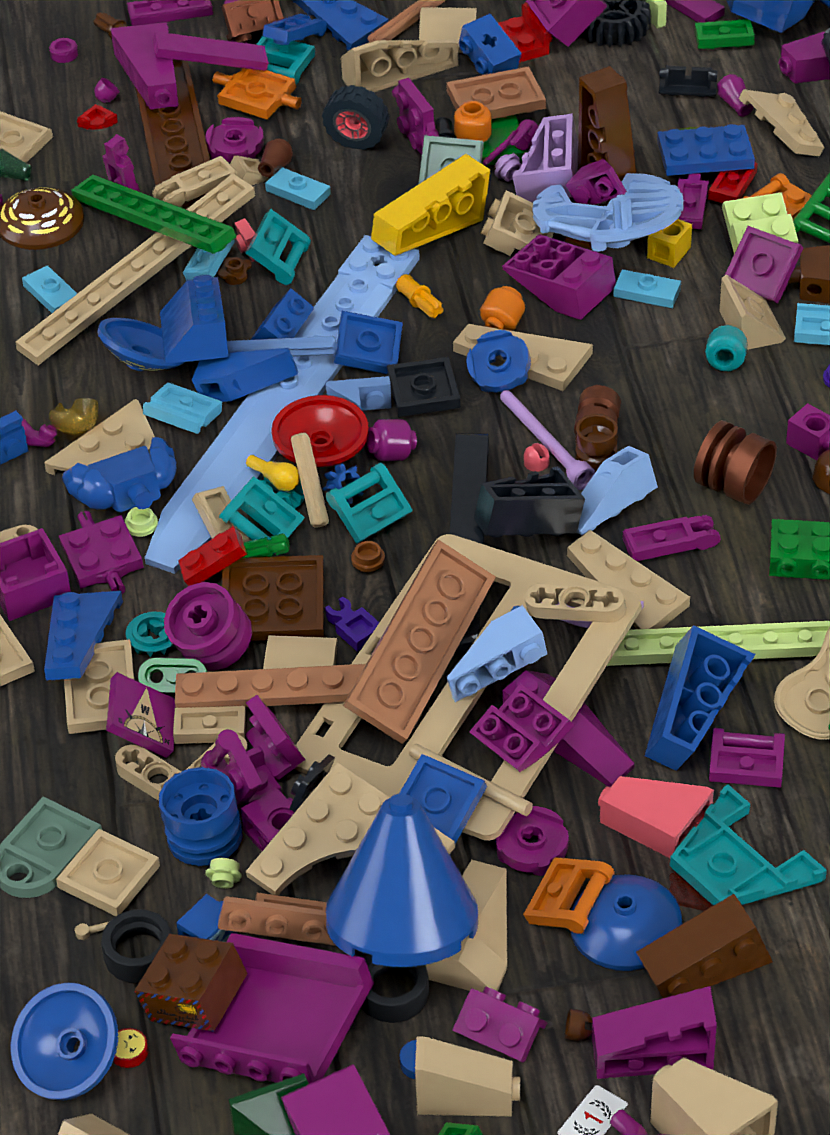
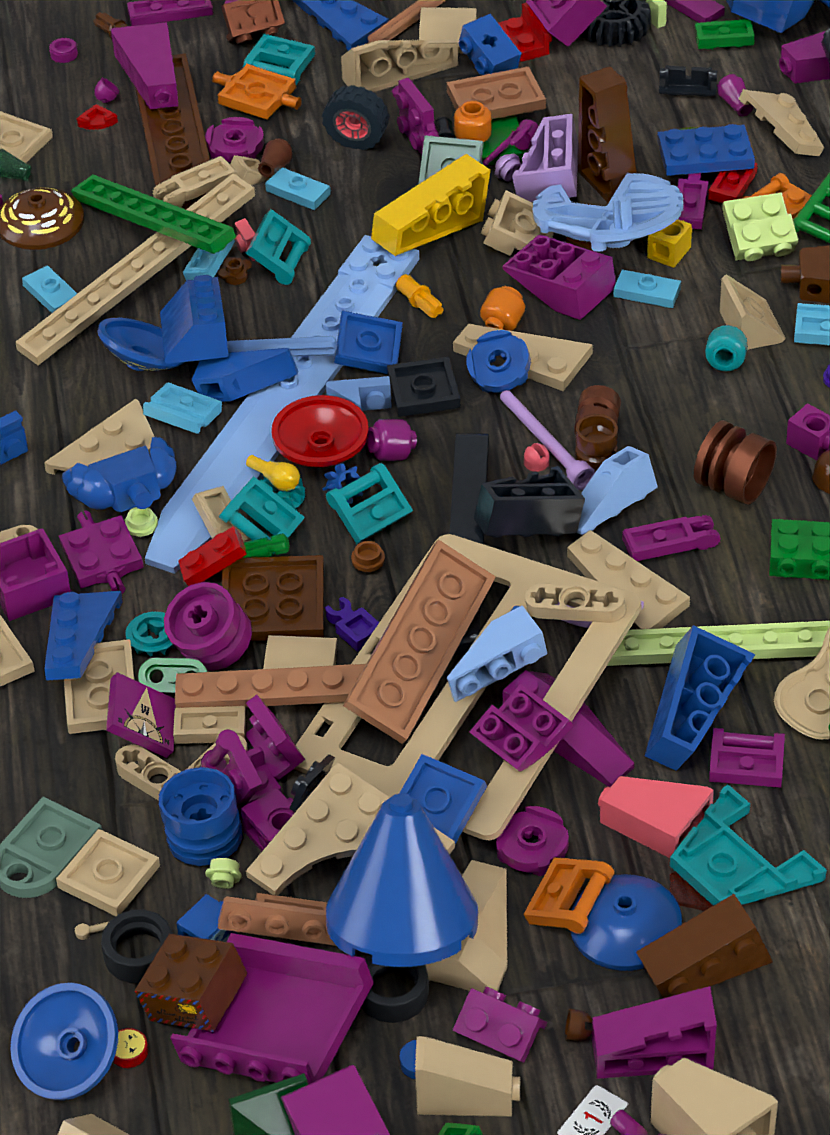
(40, 438): magenta arm -> none
(77, 419): clear yellow hair -> none
(118, 164): magenta hinge -> none
(210, 51): magenta tile -> none
(285, 317): blue bracket -> none
(294, 28): blue plate -> none
(309, 480): tan axle -> none
(492, 791): tan bar -> none
(595, 184): magenta slope -> none
(764, 263): magenta tile -> none

